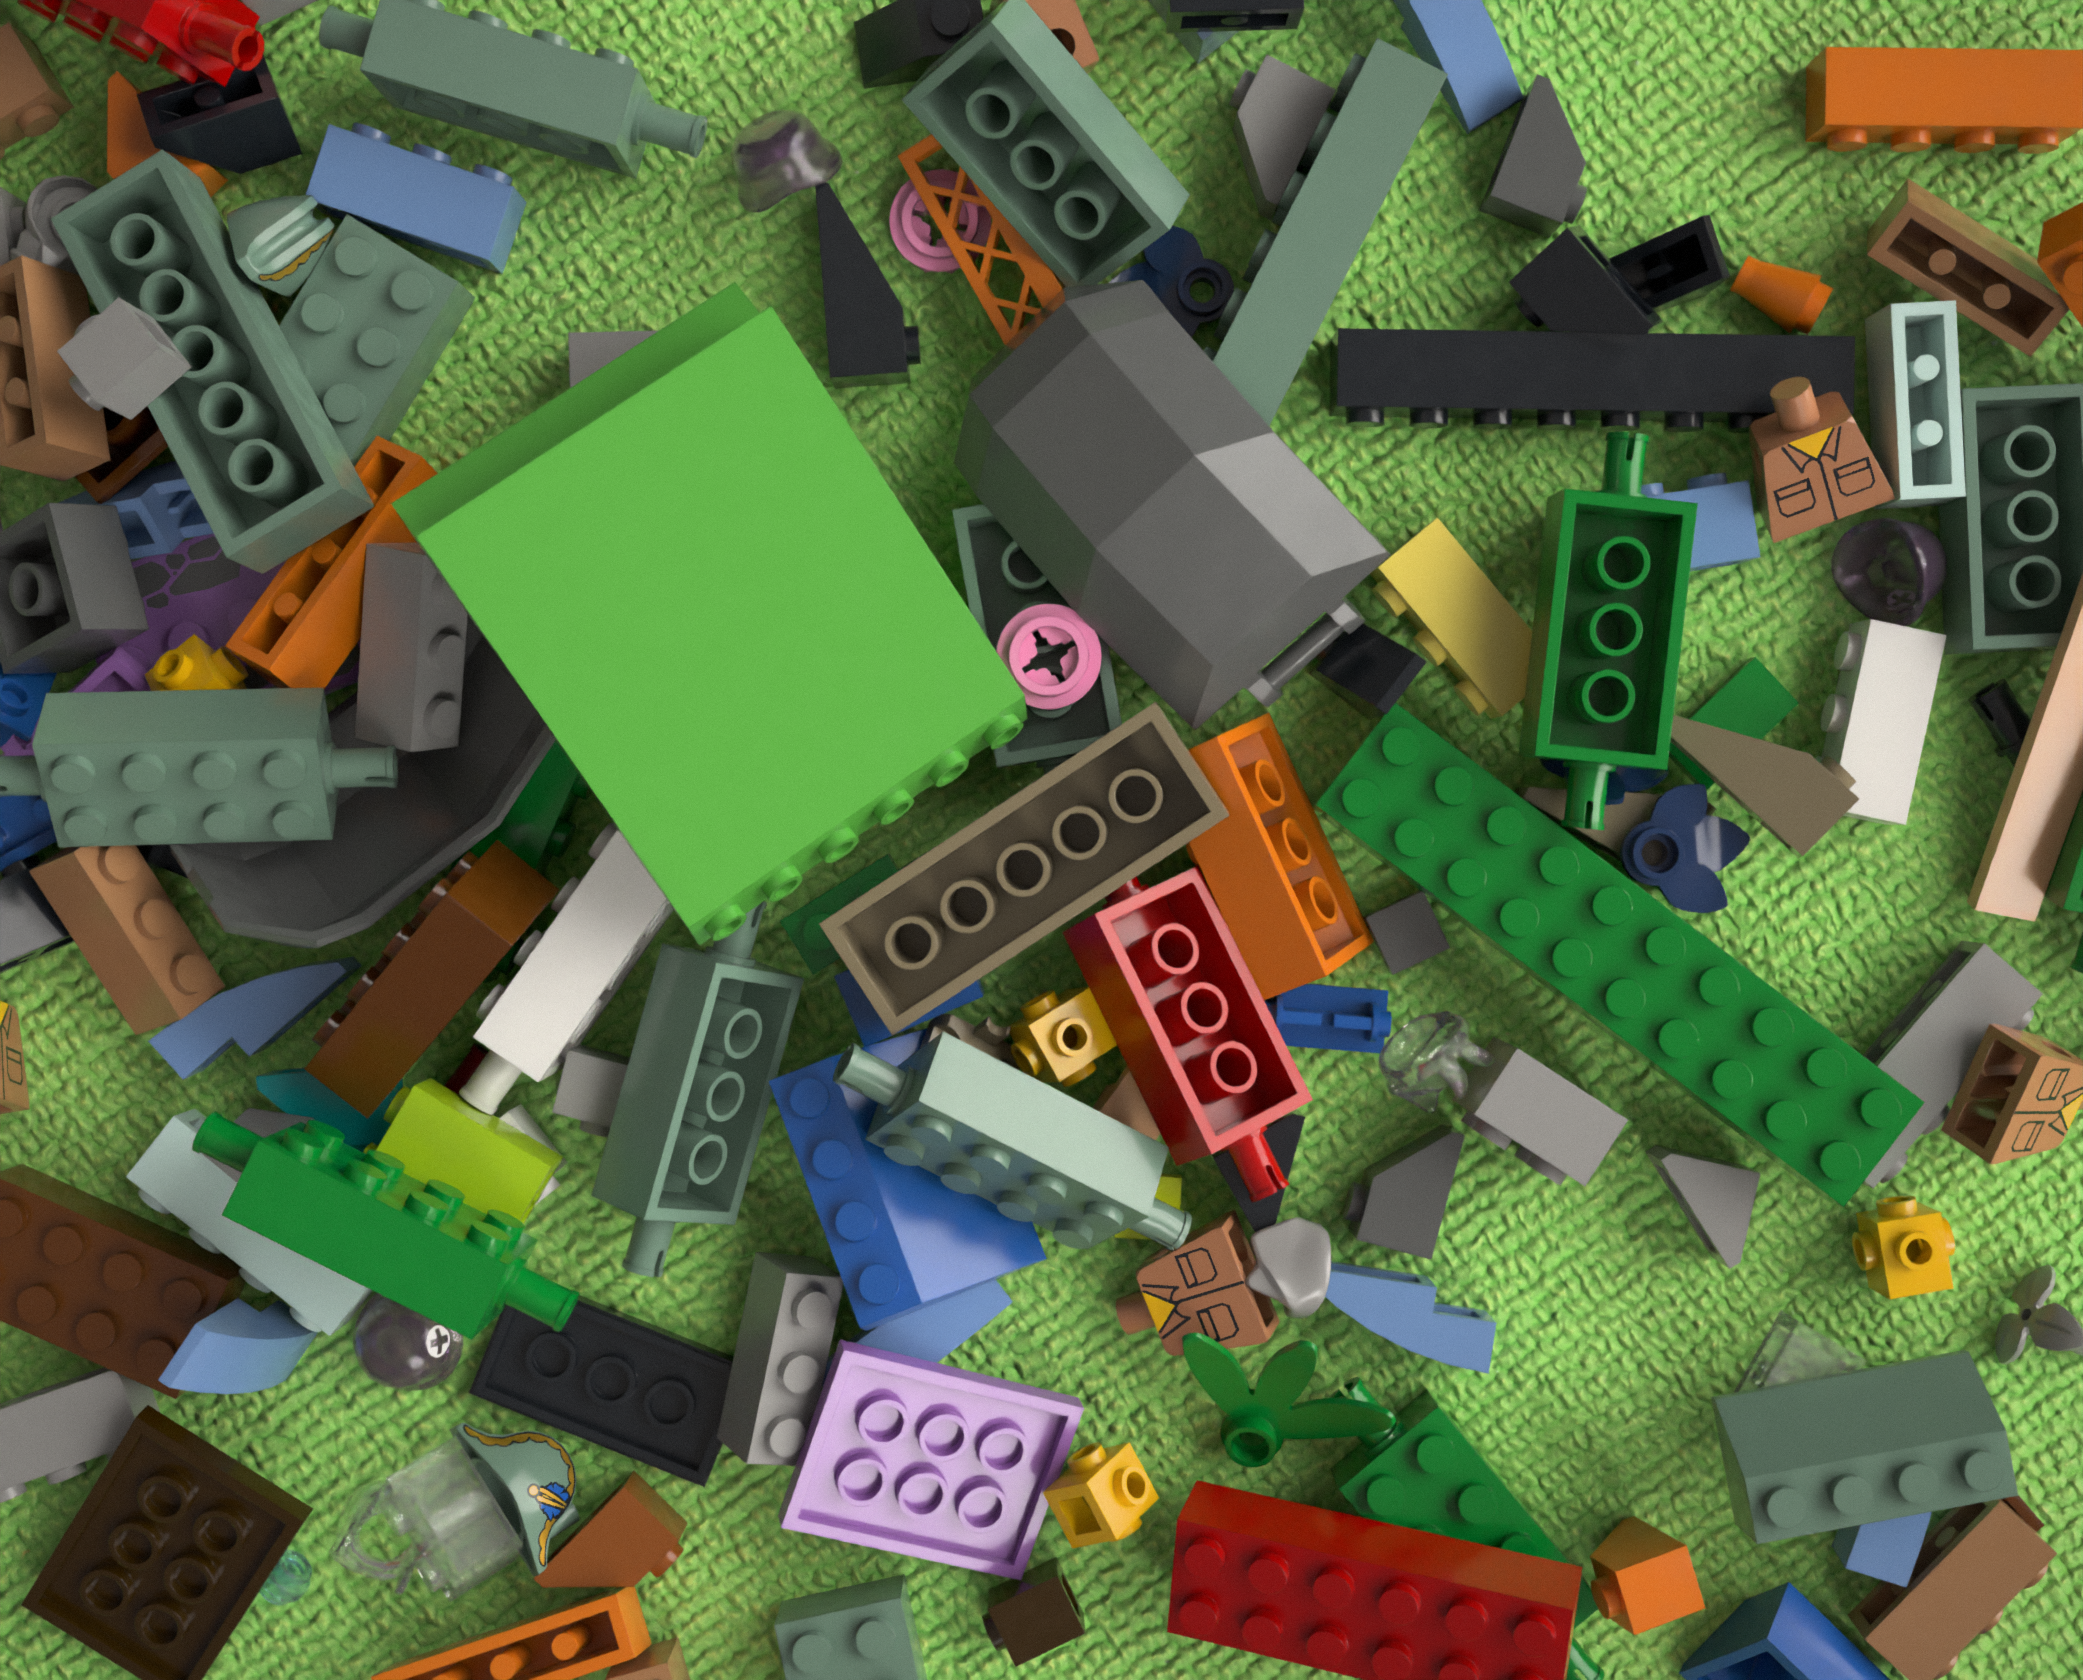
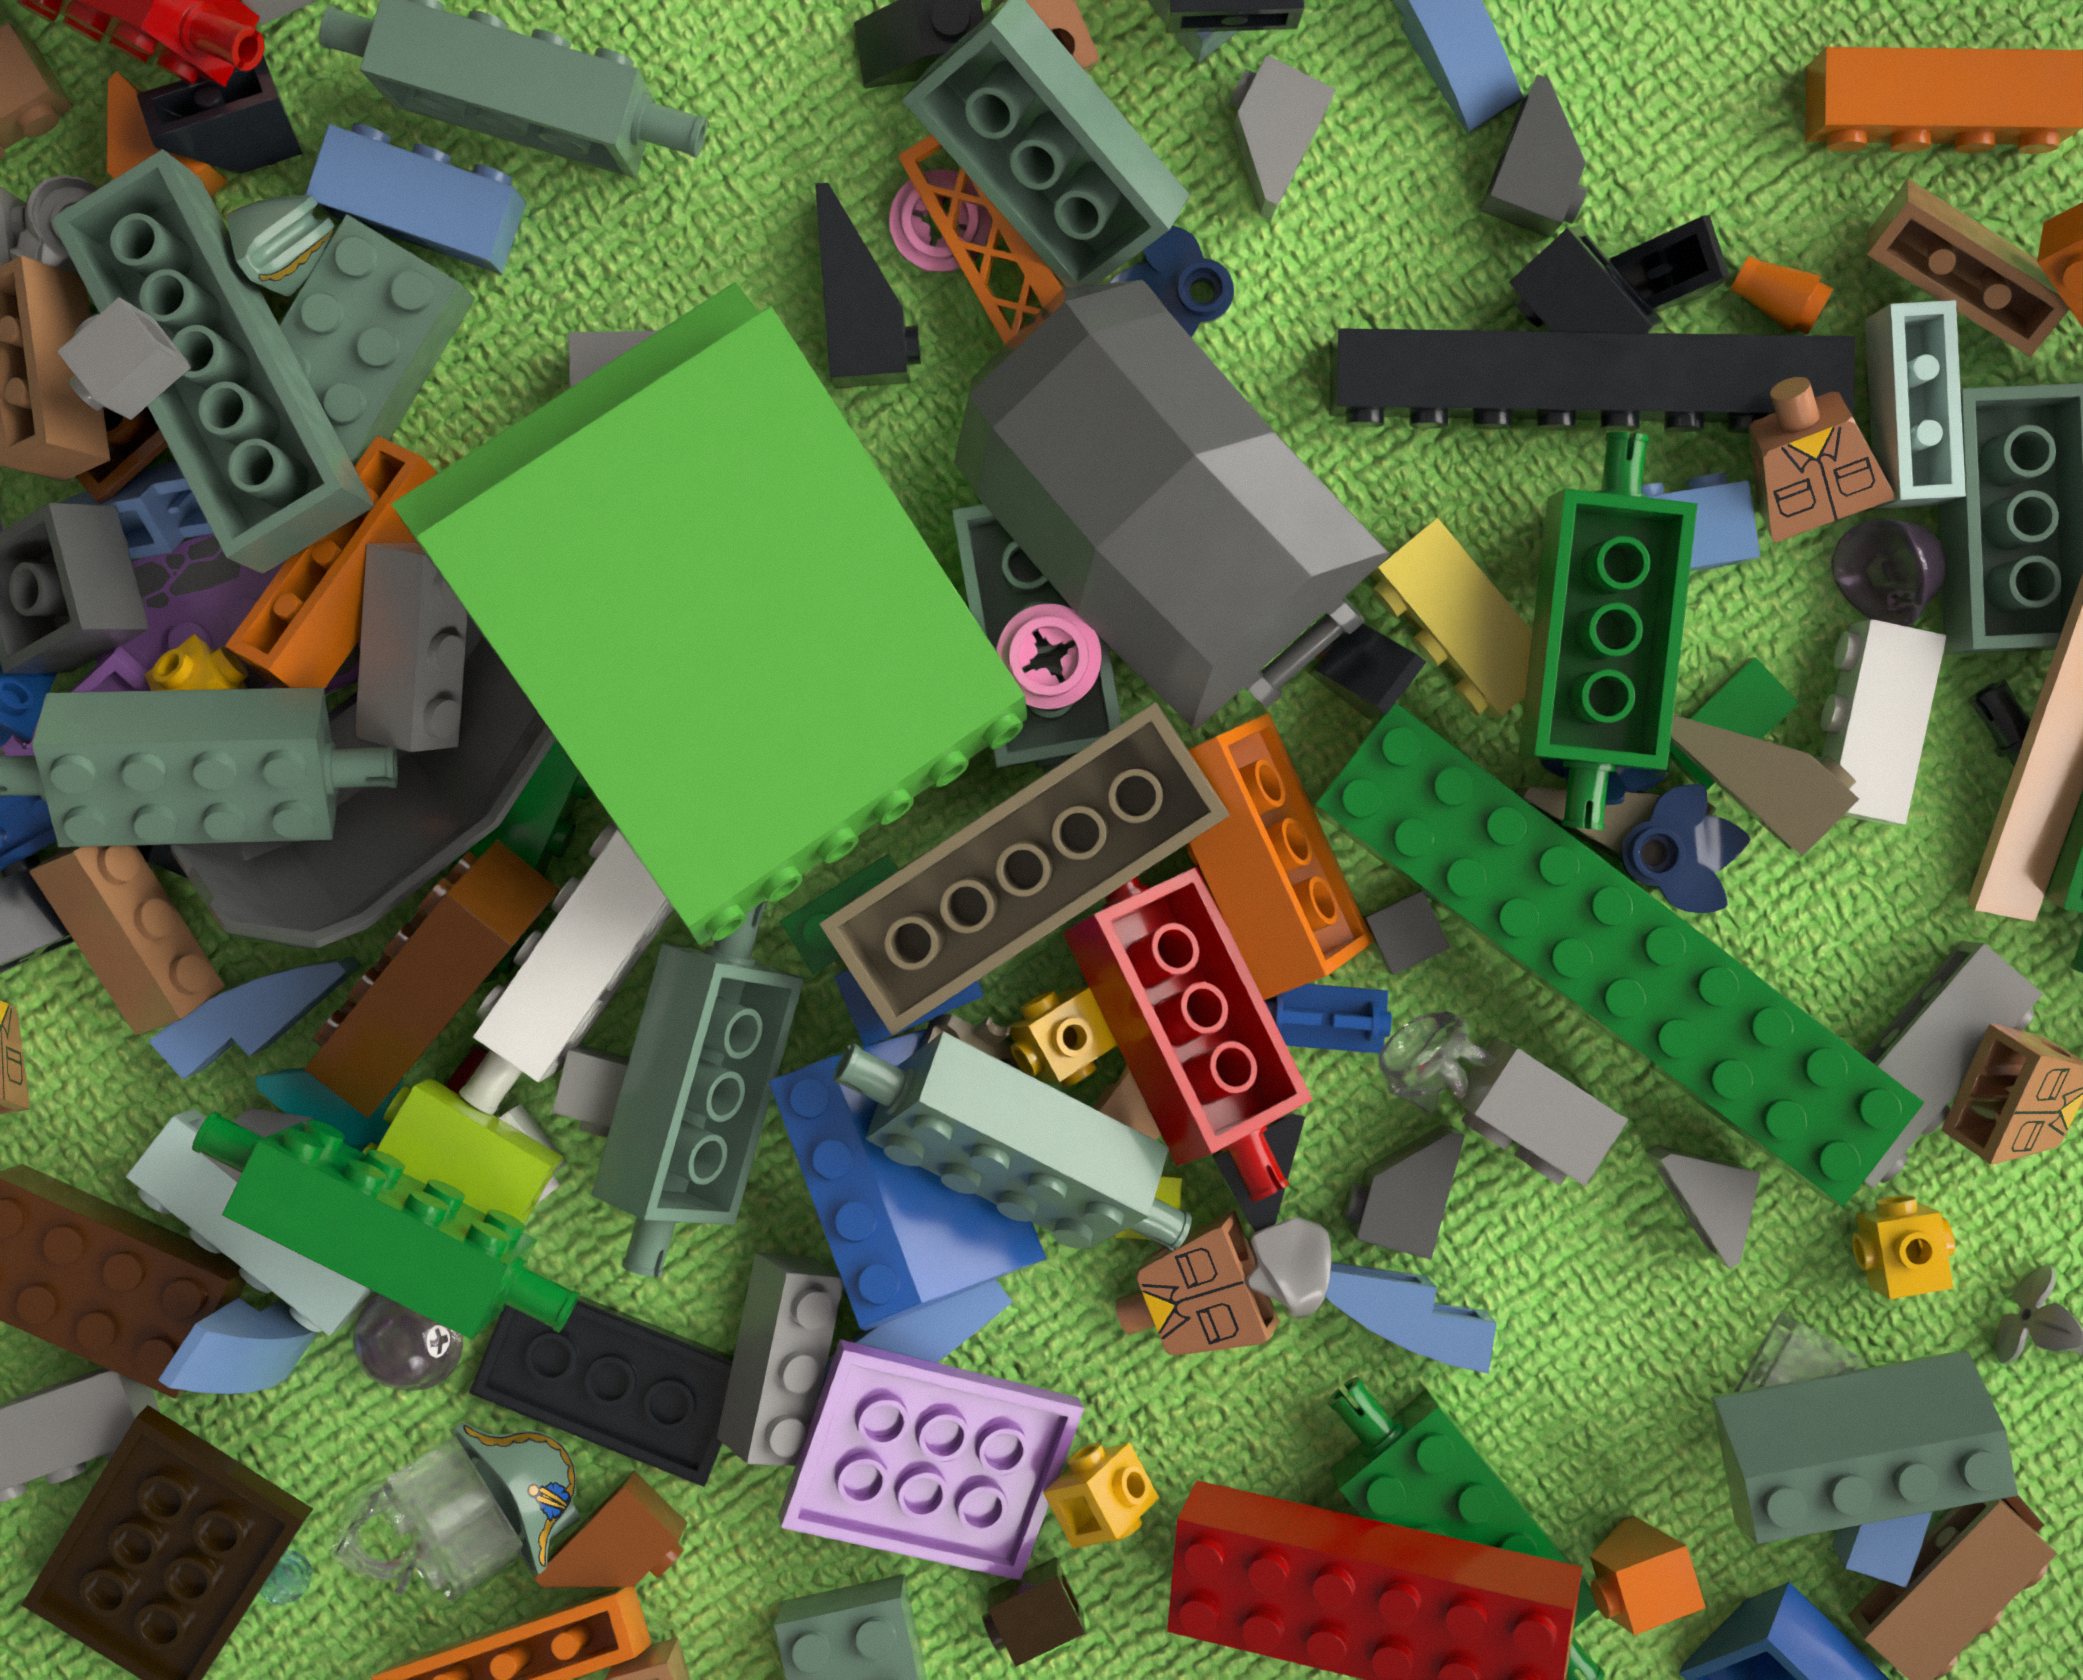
(780, 157): helmet -> none
(1264, 1416): green plant -> none
(1323, 222): sand green brick -> none

